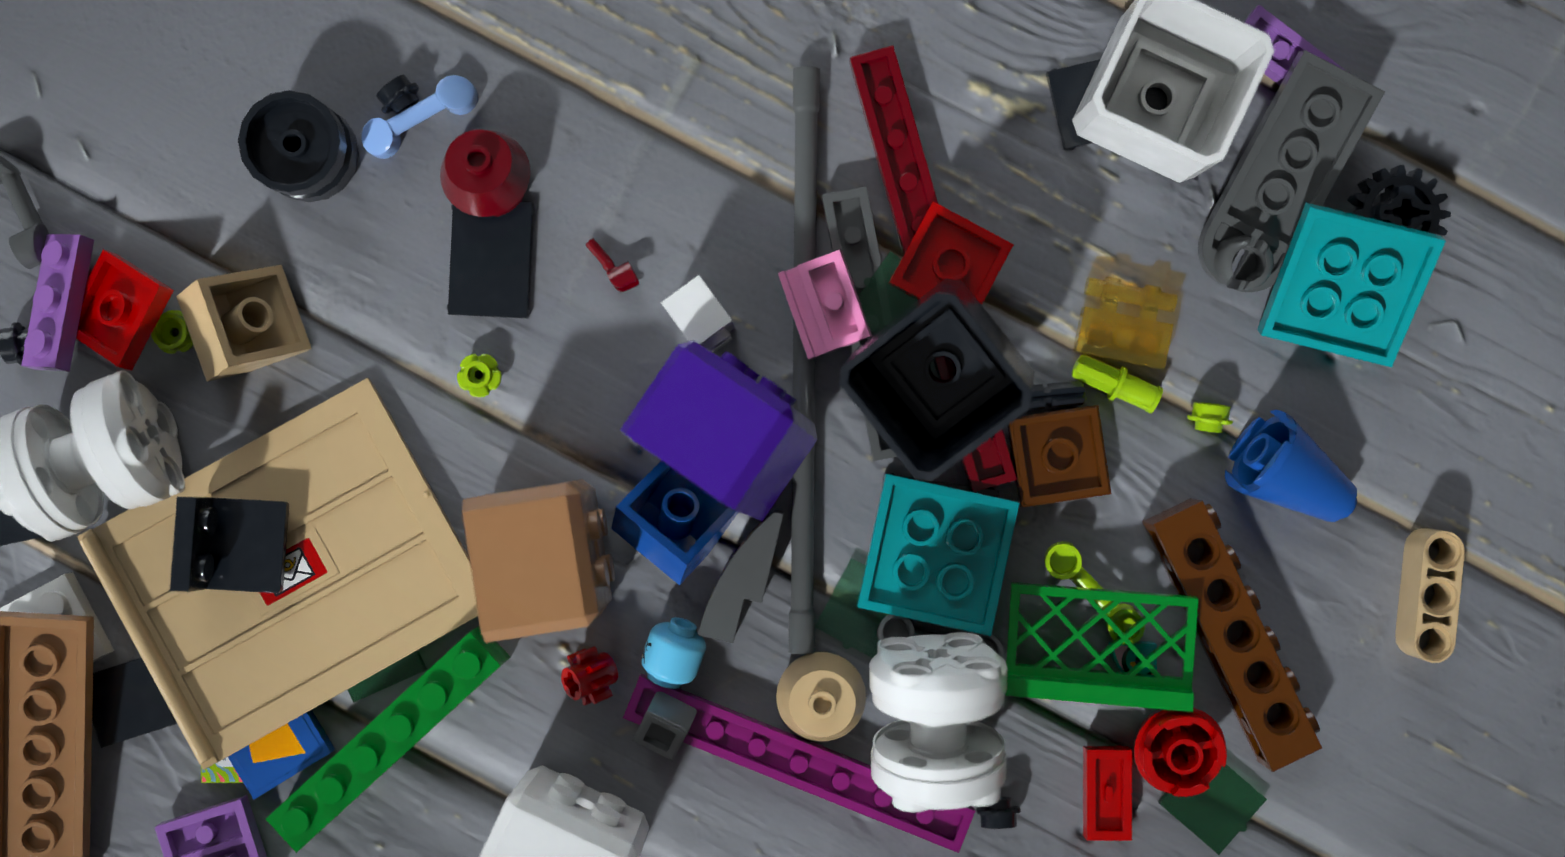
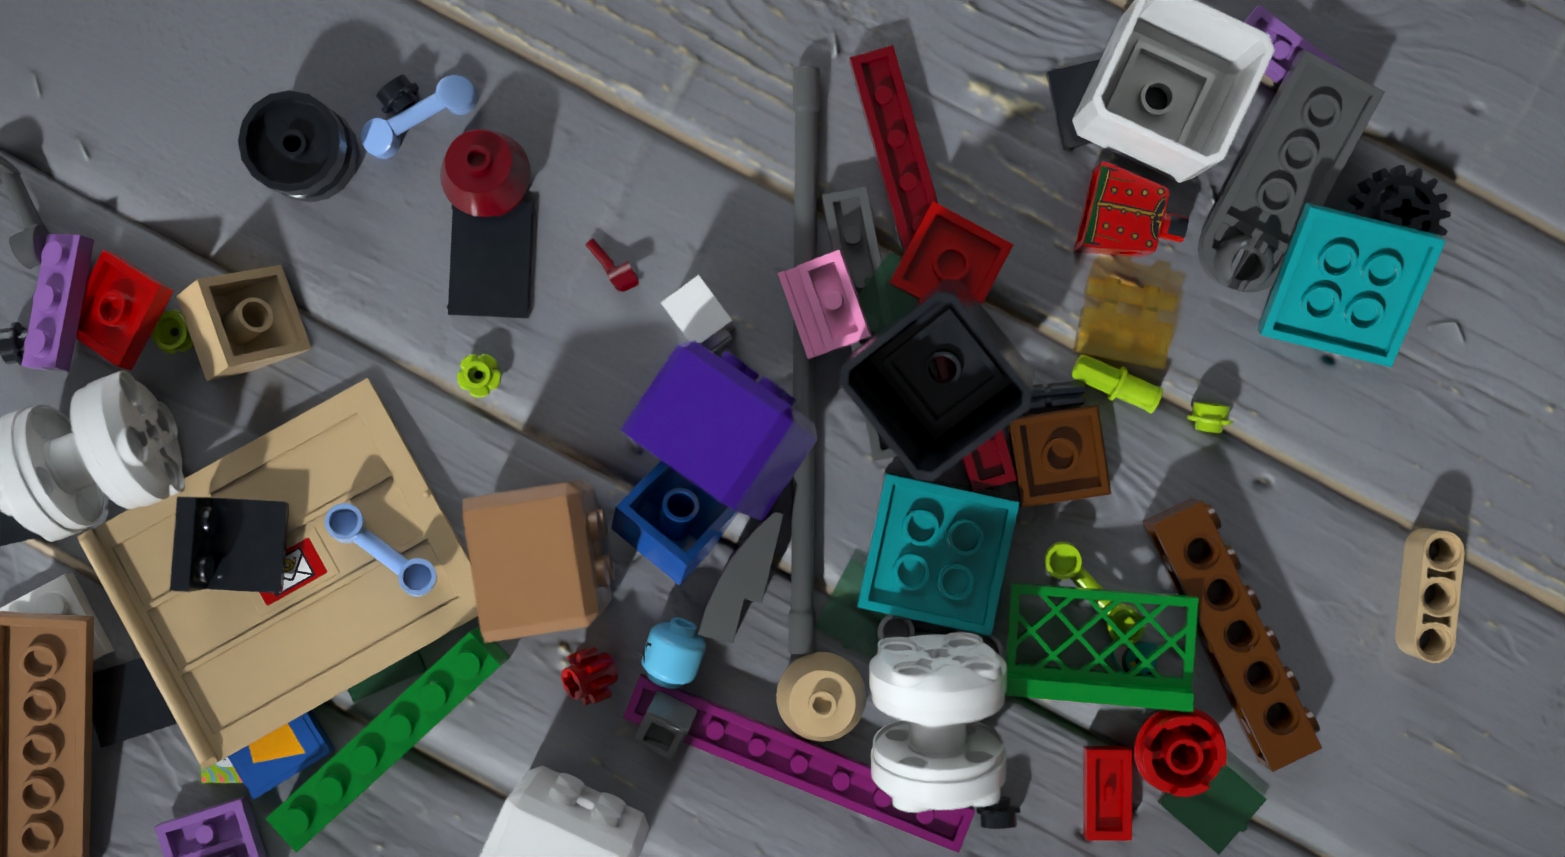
(348, 526): none -> light blue bar
(1126, 215): none -> red torso
(1288, 469): blue cone -> none

